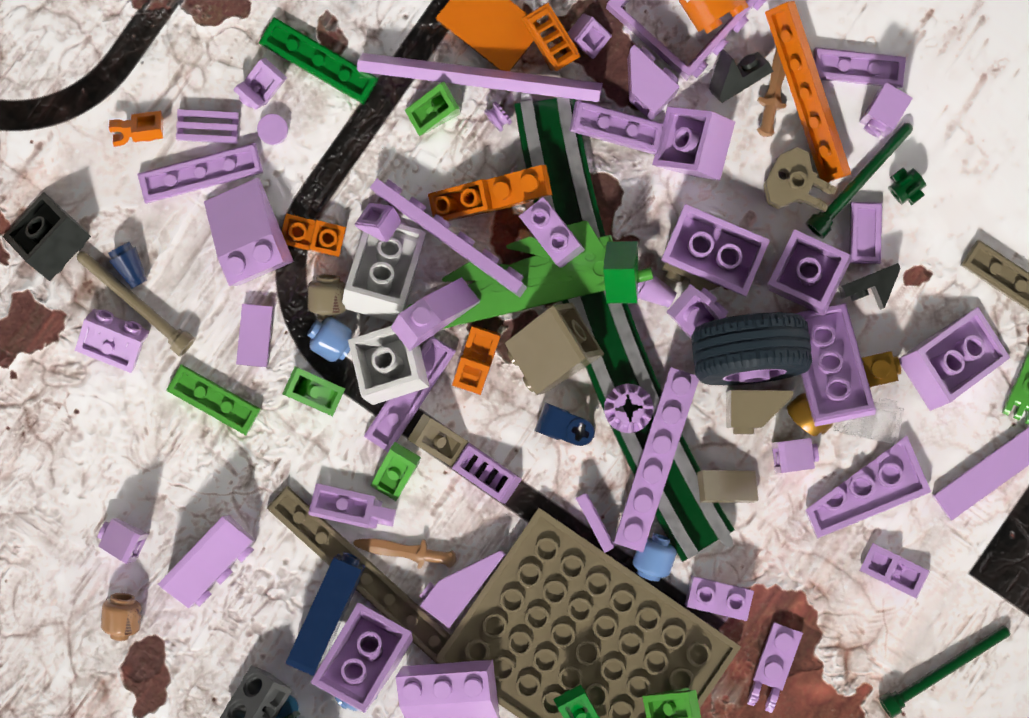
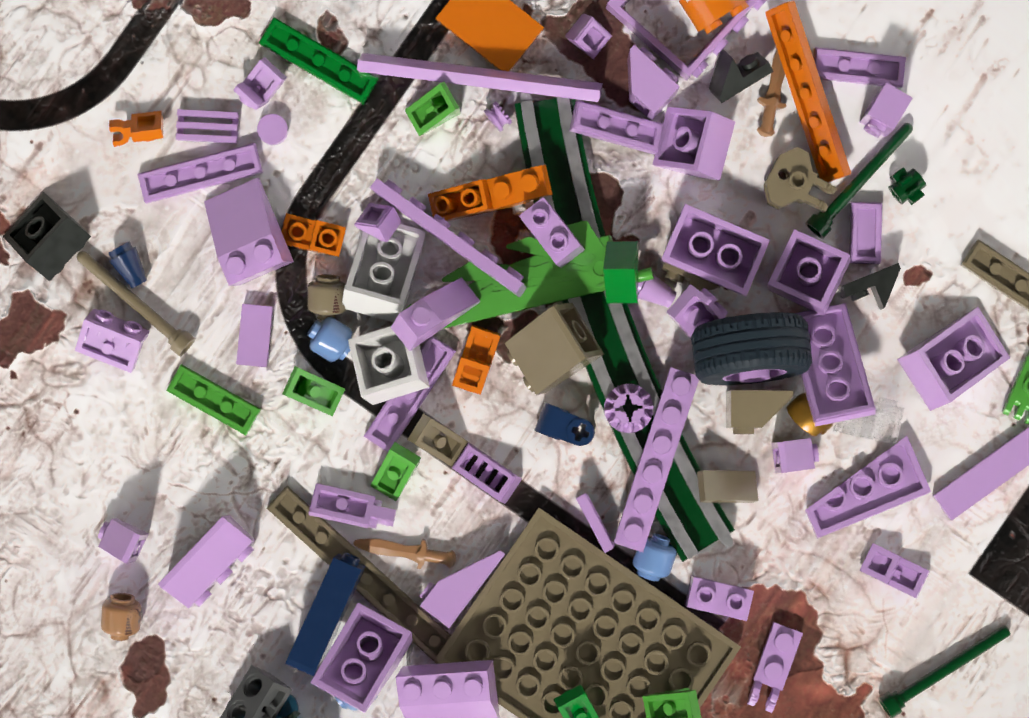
(547, 53): orange slope -> none
(881, 368): pearl gold brick -> none

